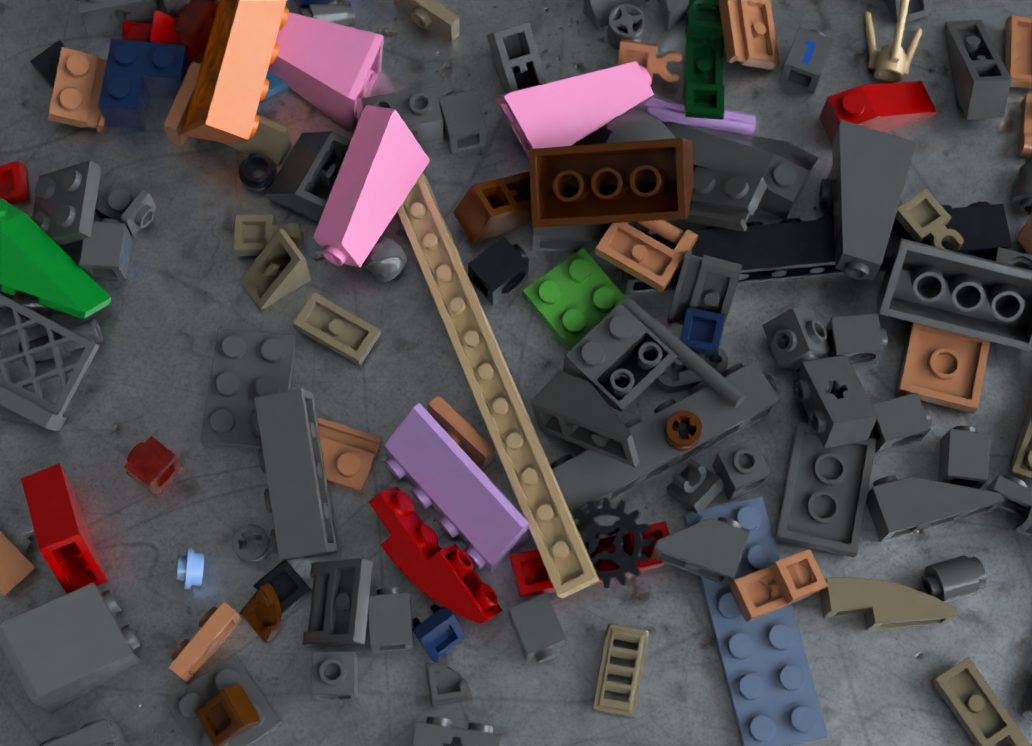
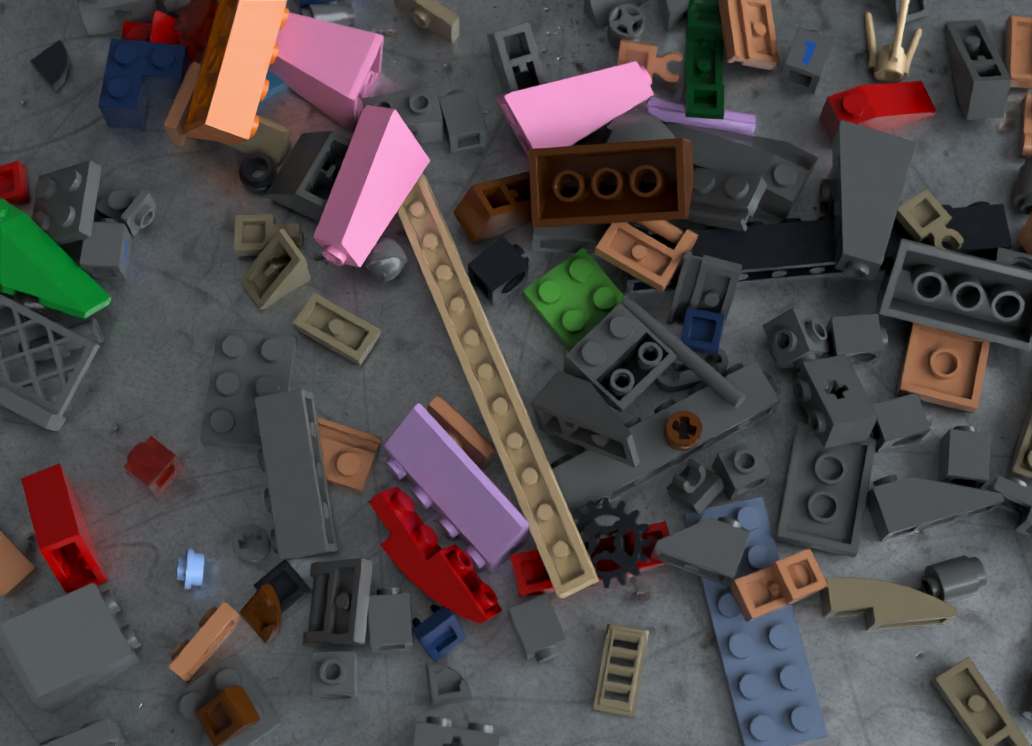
(78, 90): nougat plate -> none

